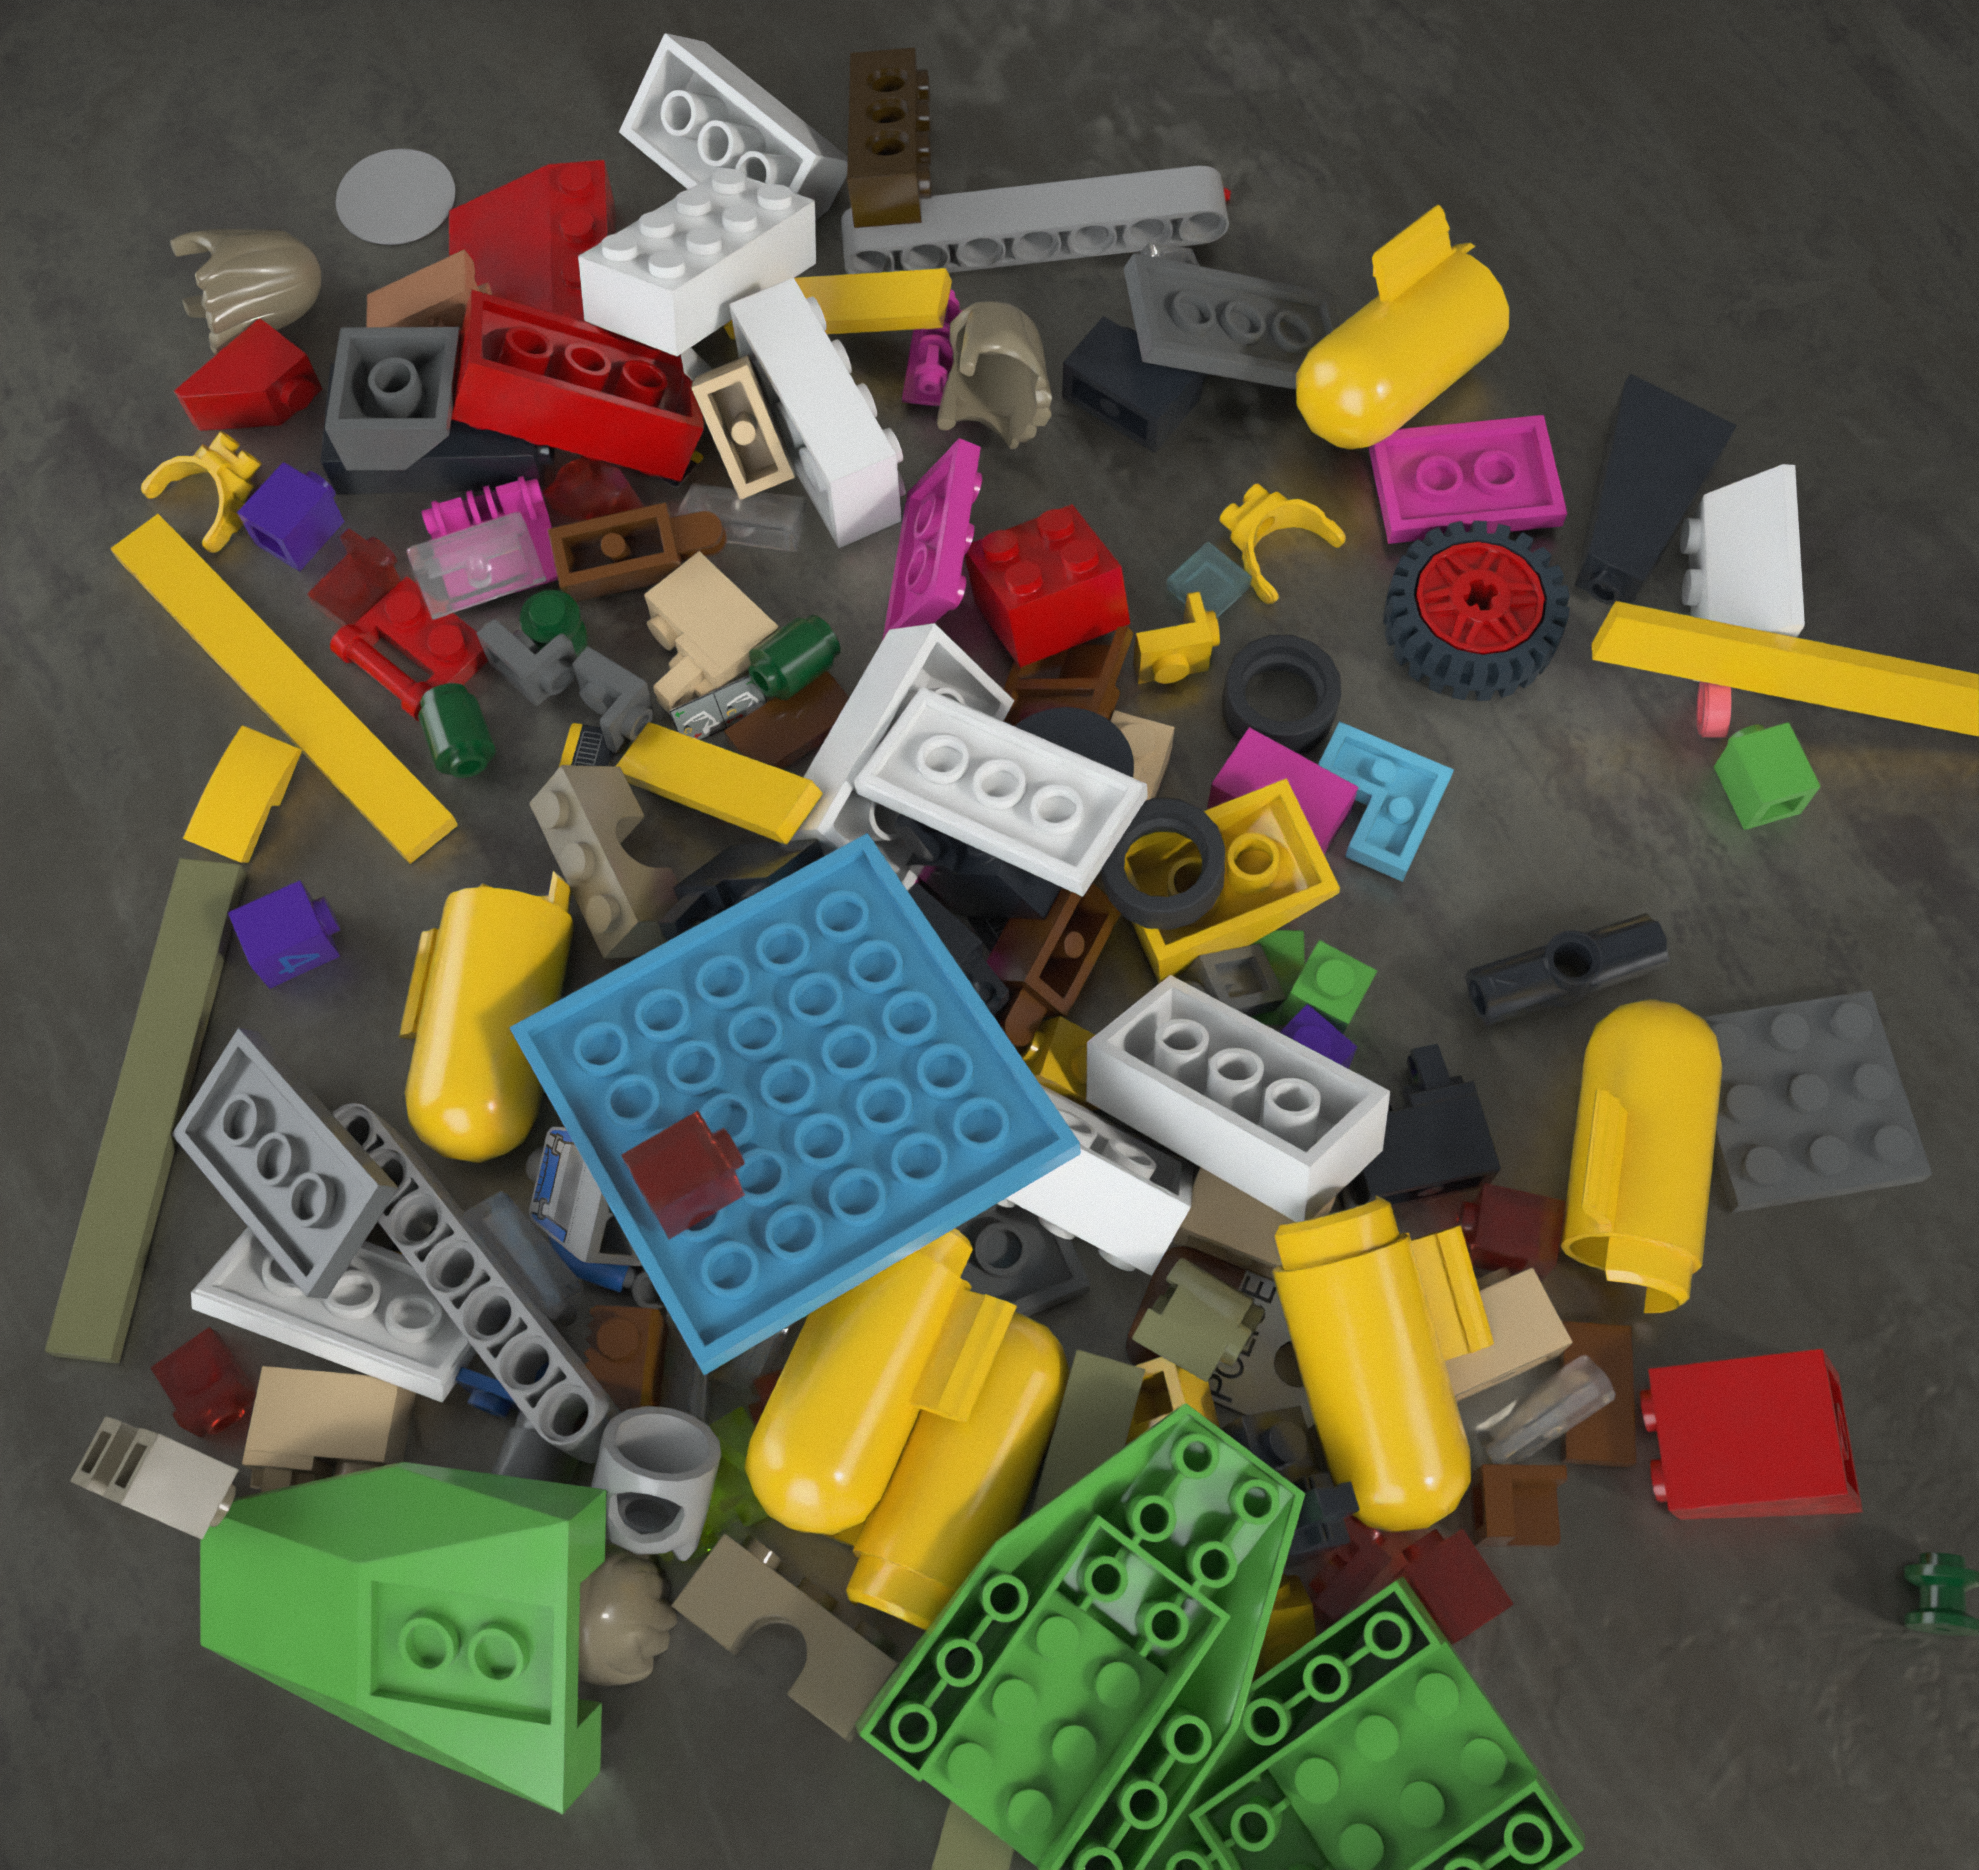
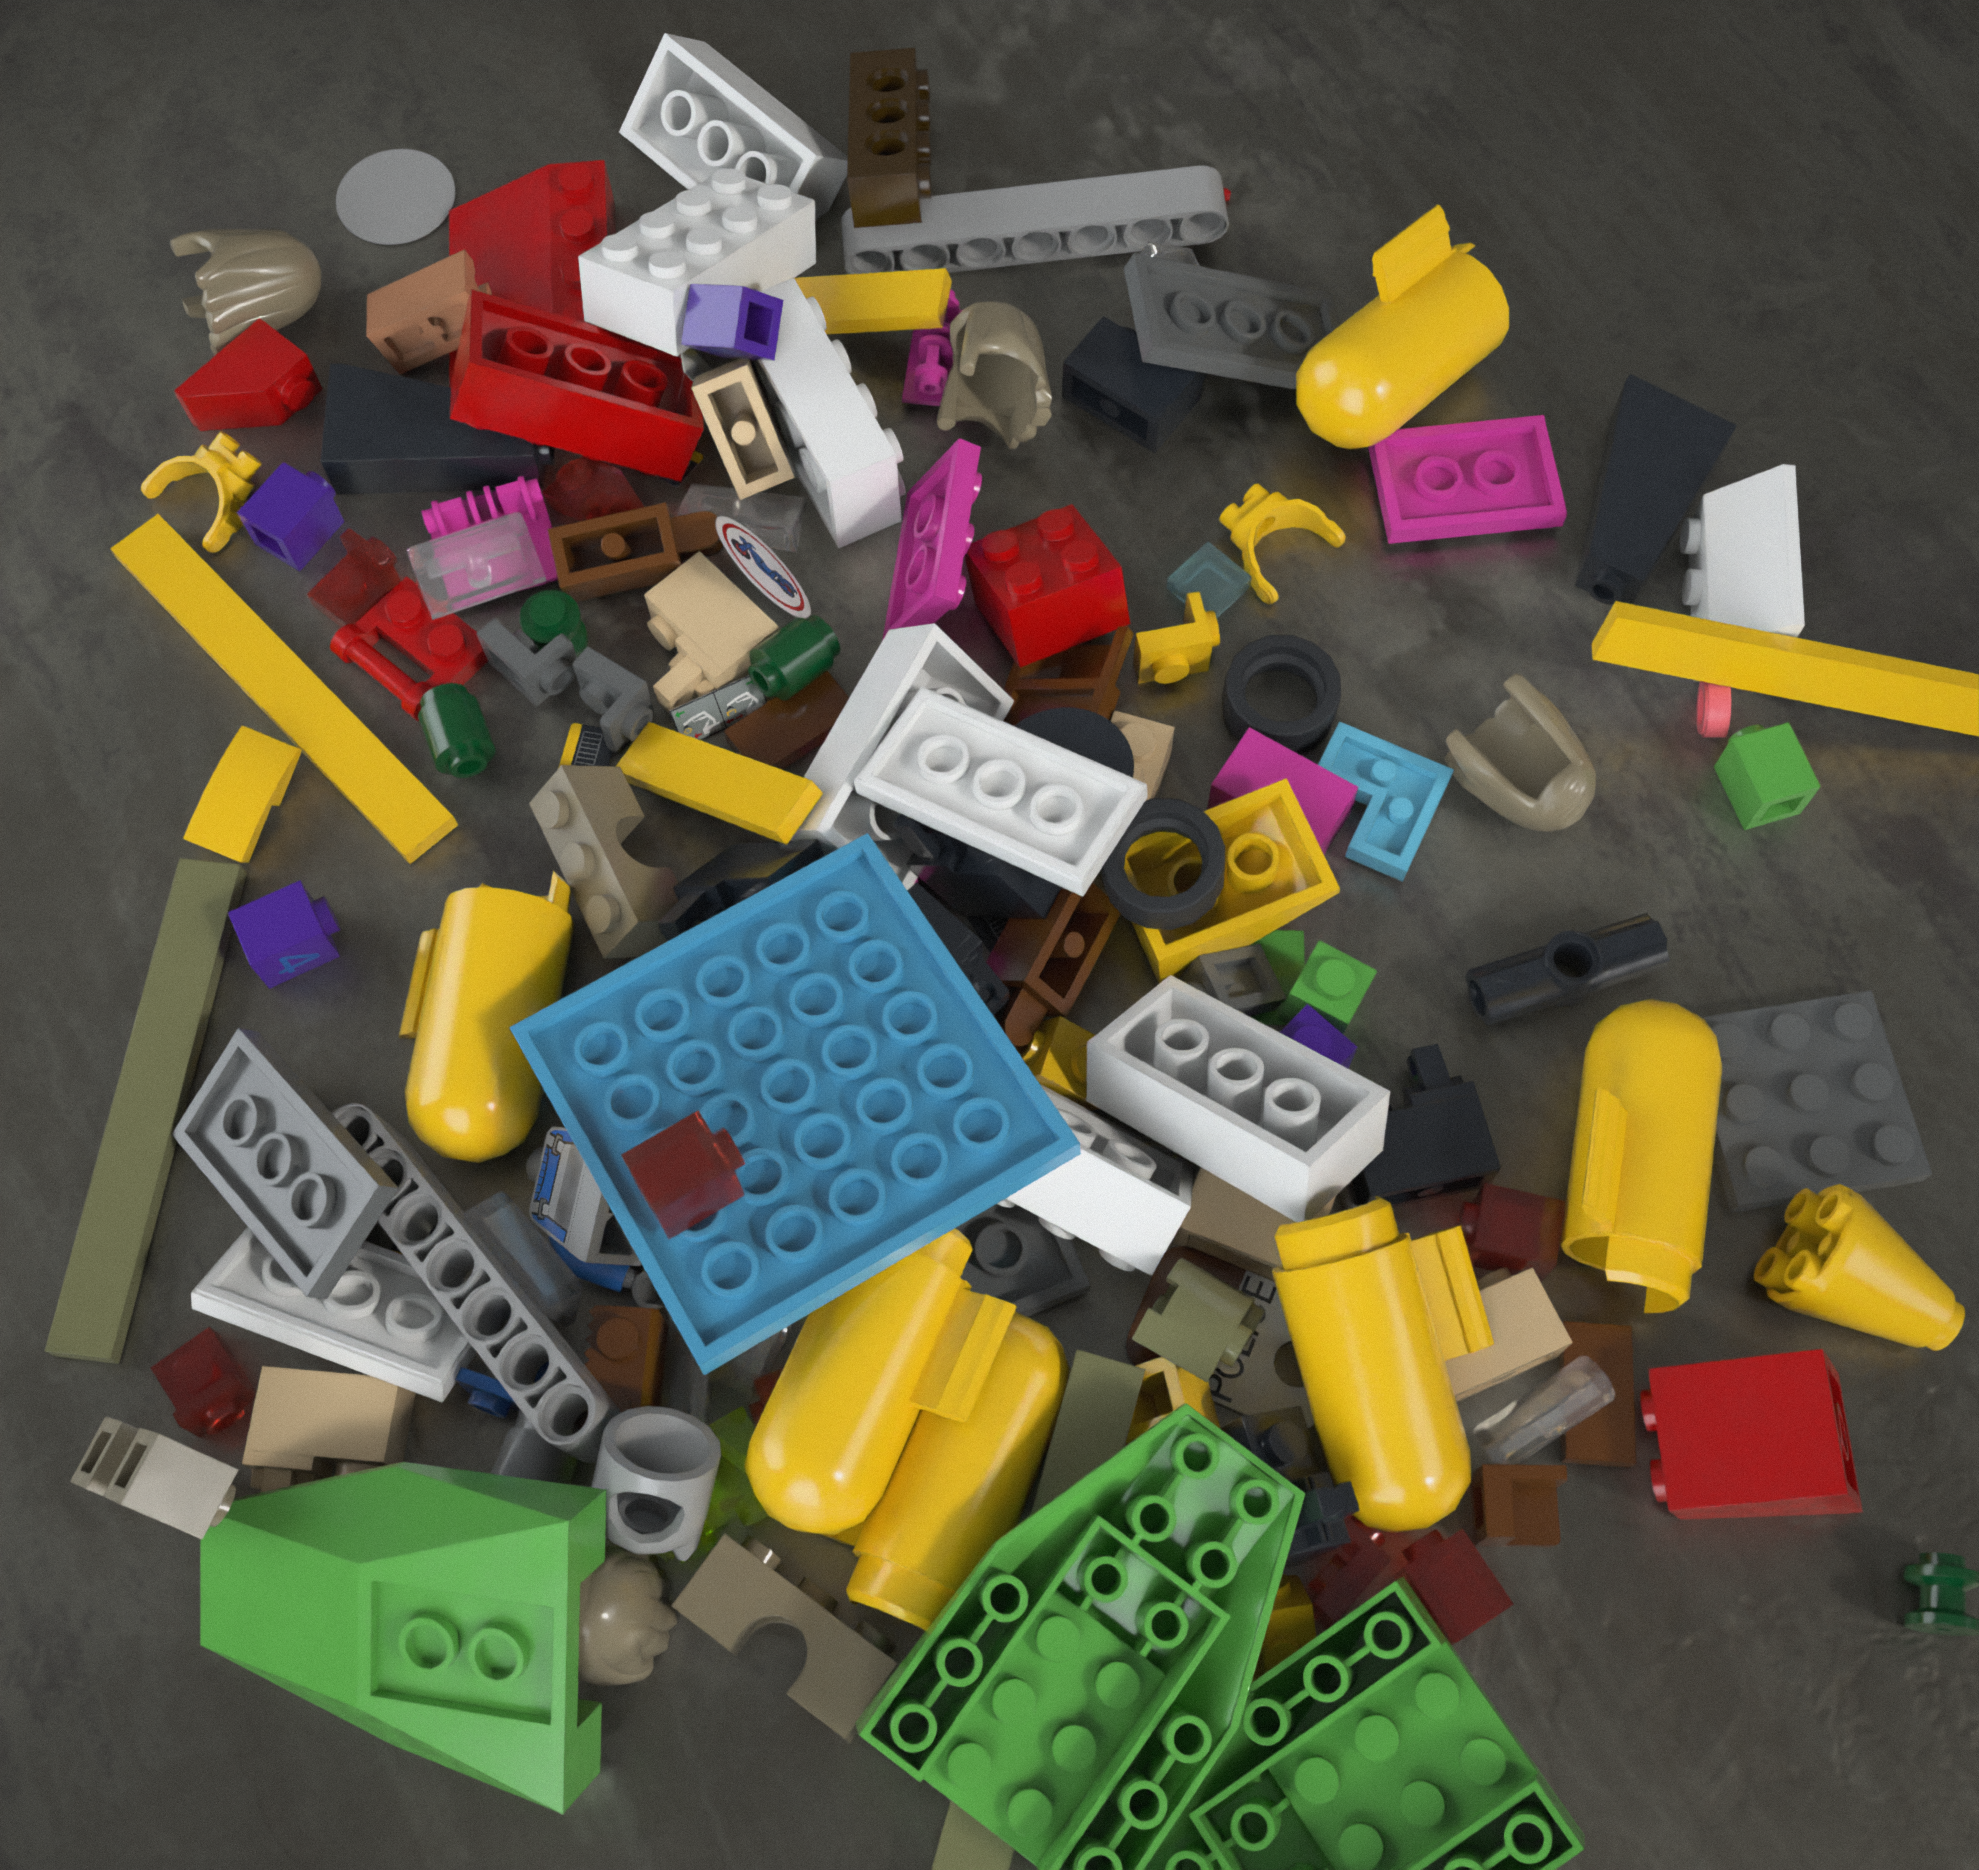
(392, 394): dark grey slope -> none
(732, 321): none -> dark purple brick
(762, 567): none -> white sticker
(1475, 610): wheel -> none
(1525, 762): none -> dark tan hair
(1857, 1272): none -> yellow cone

